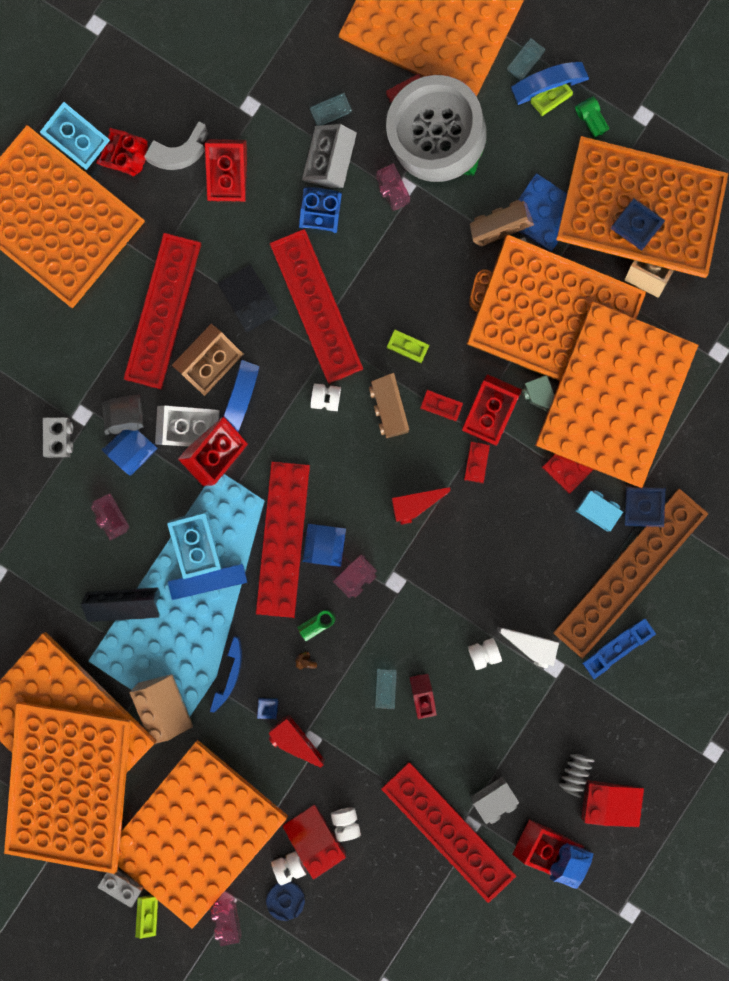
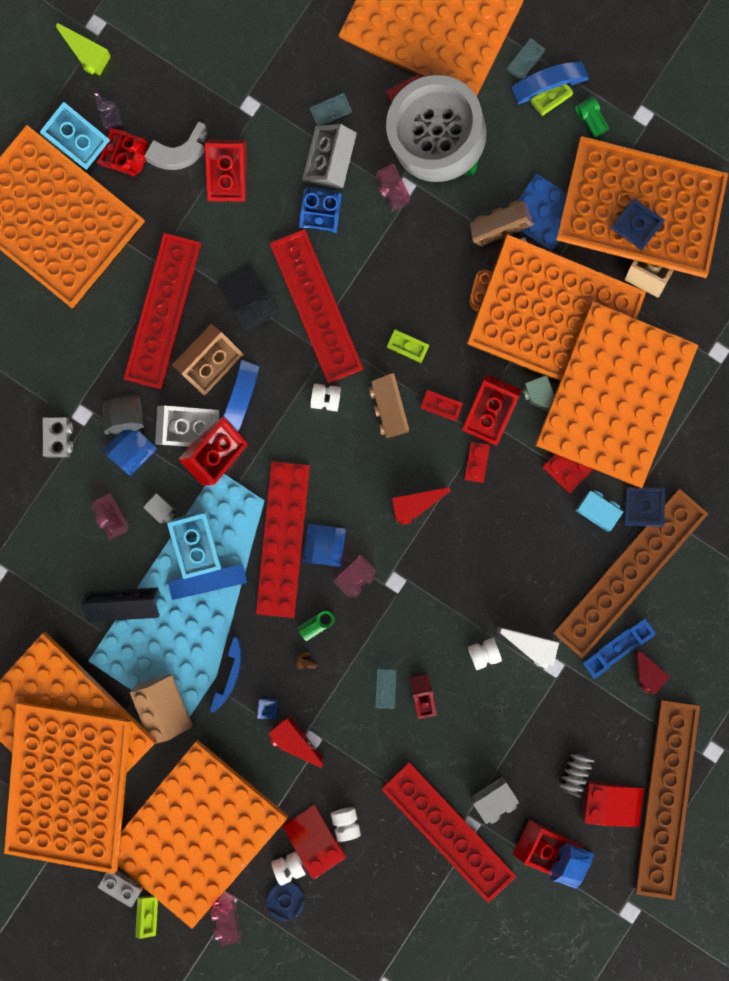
(90, 54): none -> lime slope
(109, 113): none -> clear purple slope
(160, 509): none -> light grey brick
(648, 673): none -> dark red slope
(667, 799): none -> dark orange plate

